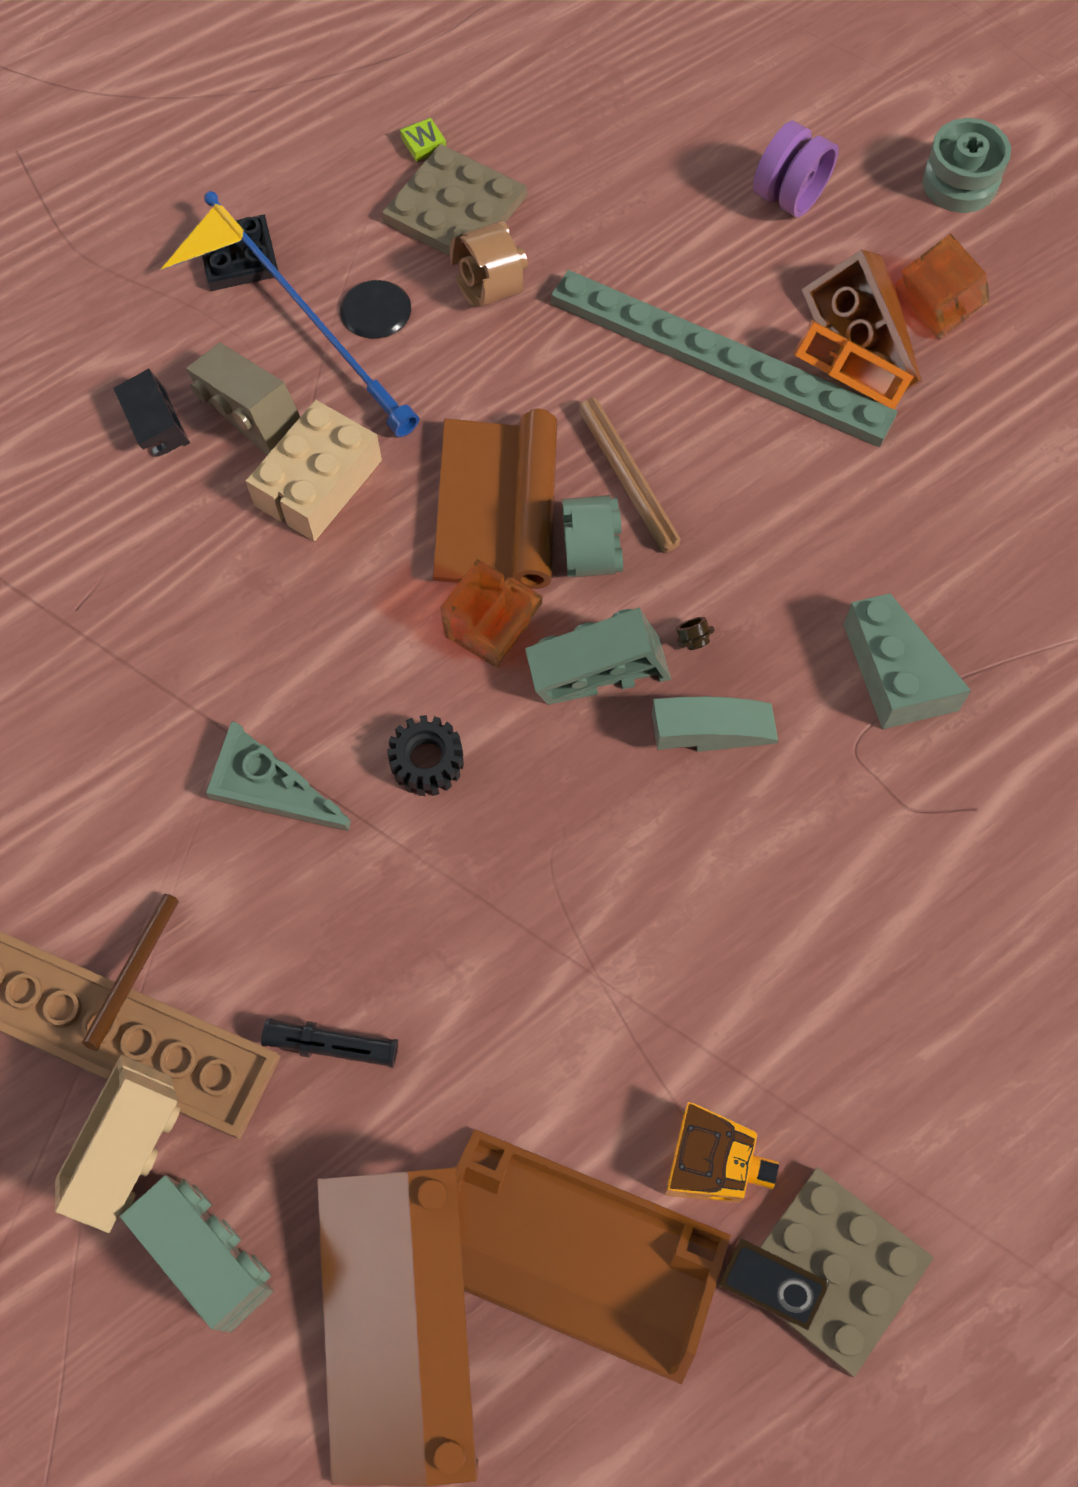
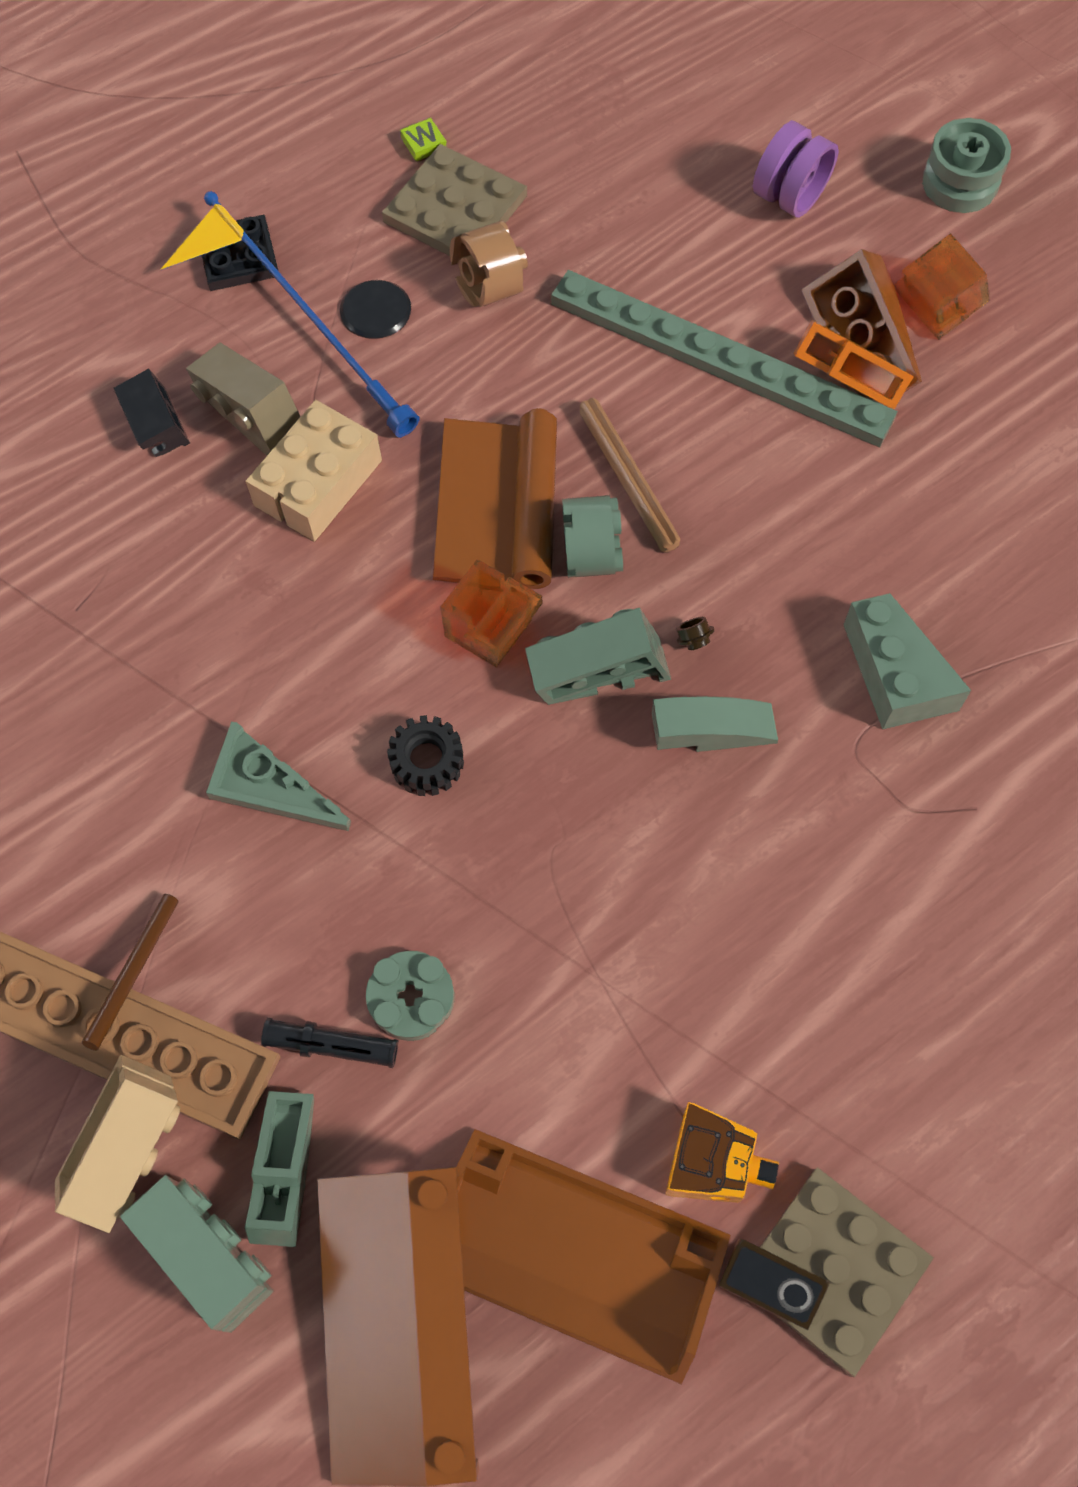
(280, 1169): none -> sand green slope
(429, 1011): none -> sand green plate

